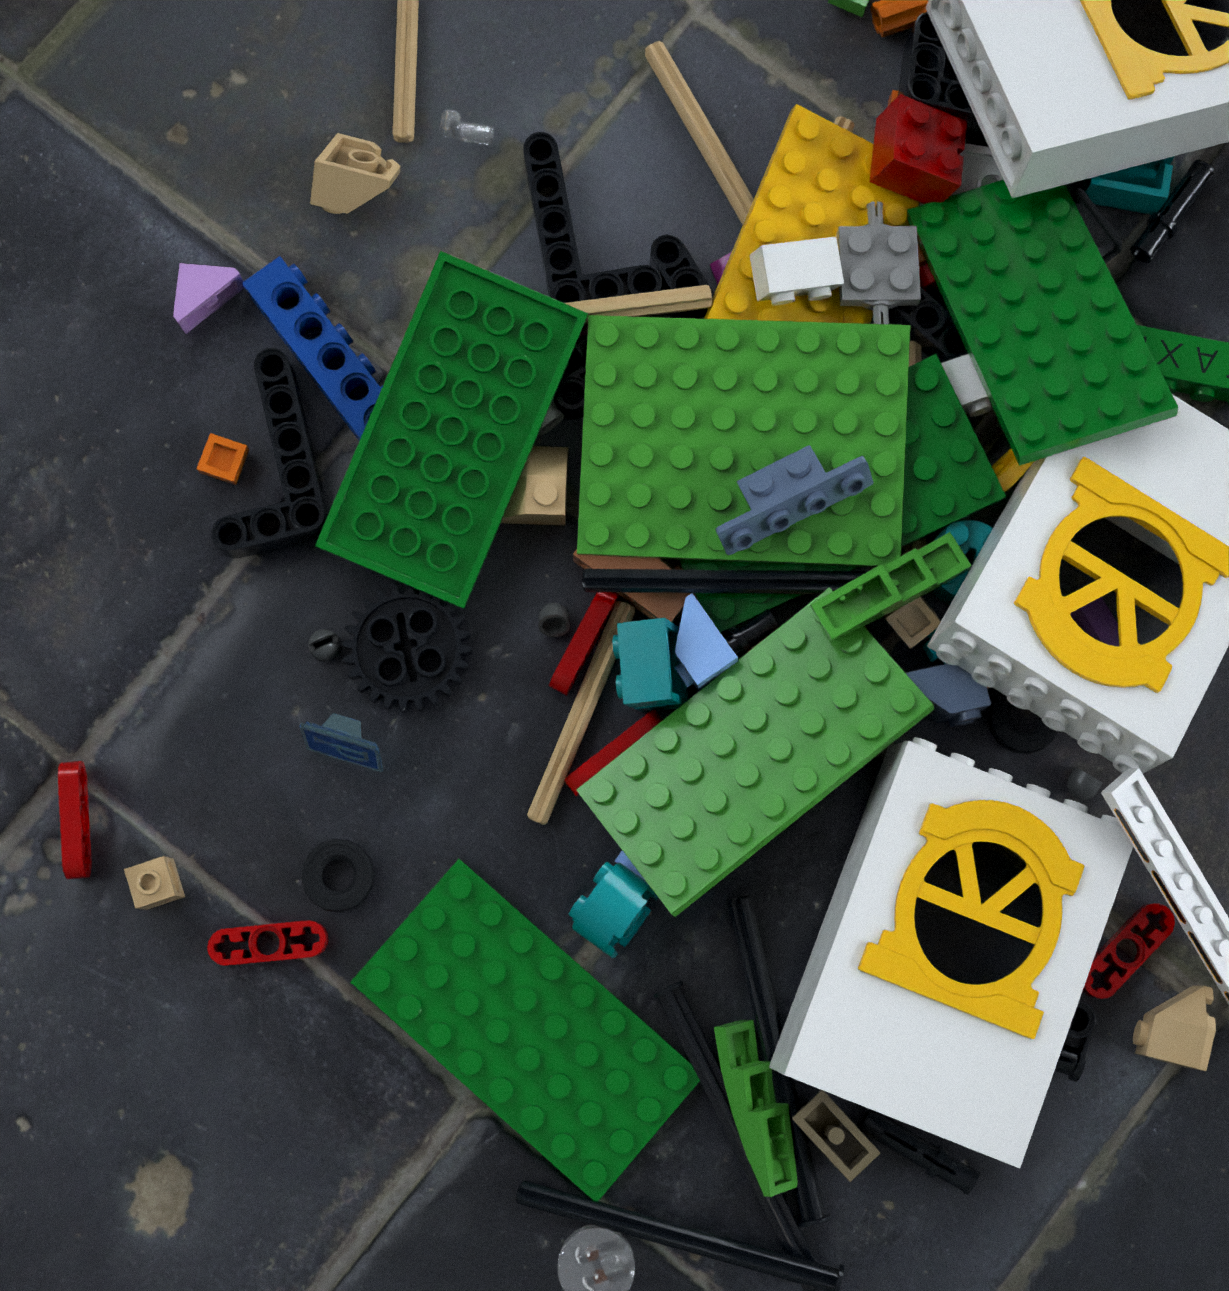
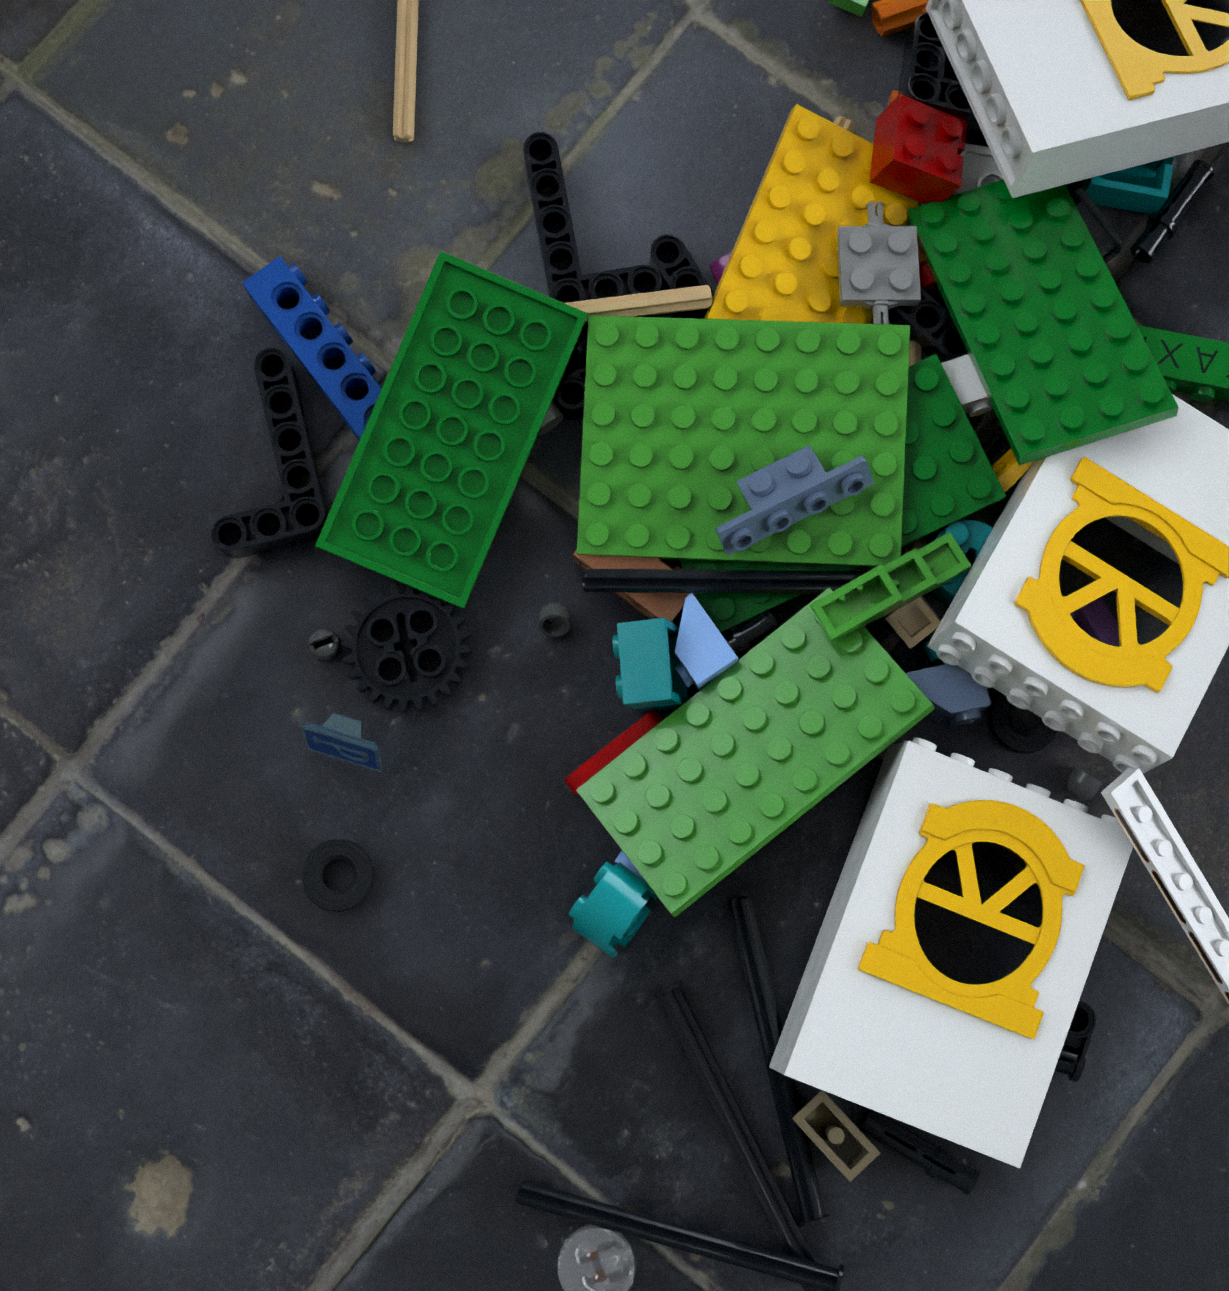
(74, 820): red beam -> none
(154, 883): tan brick -> none
(202, 292): lavender slope -> none
(223, 459): orange plate -> none
(237, 935): red beam -> none
(350, 174): tan slope -> none
(453, 127): clear arm -> none
(527, 1030): green plate -> none
(541, 489): tan slope -> none
(578, 718): tan axle -> none
(583, 641): red beam -> none
(699, 128): tan axle -> none
(758, 1118): bright green slope -> none
(796, 269): white brick -> none
(1154, 936): red beam -> none
(1179, 1030): tan slope -> none

